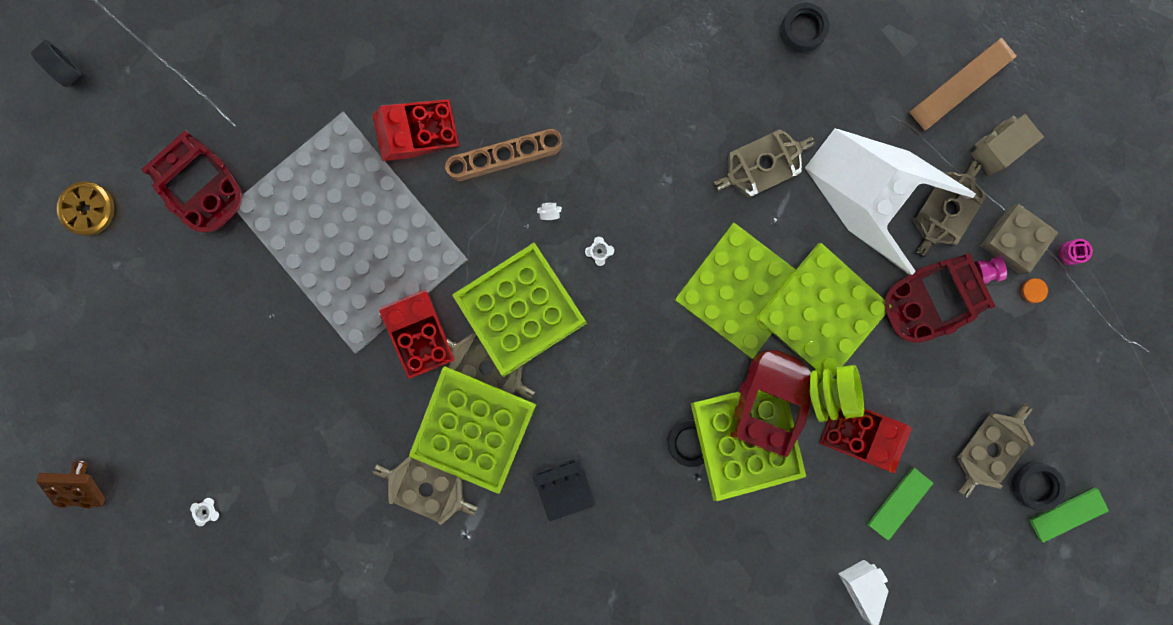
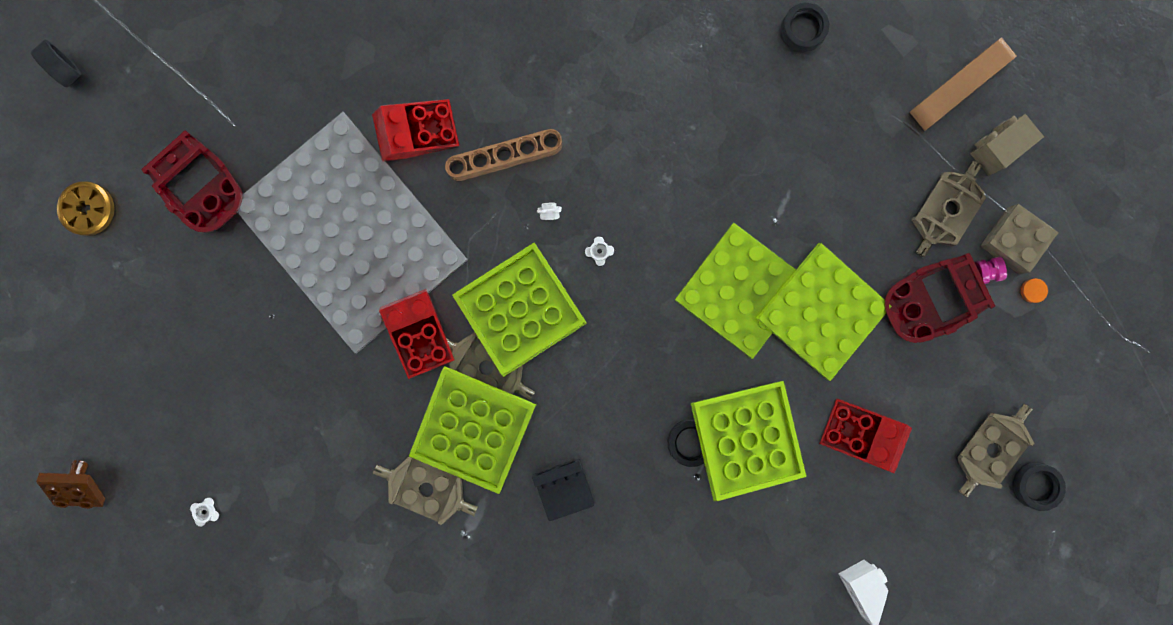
(750, 177): dark tan plate -> none
(784, 379): dark red slope -> none
(831, 394): lime wheel -> none
(869, 185): white windscreen -> none
(900, 503): bright green tile -> none
(1068, 515): bright green tile -> none
(1069, 252): dark pink wheel -> none

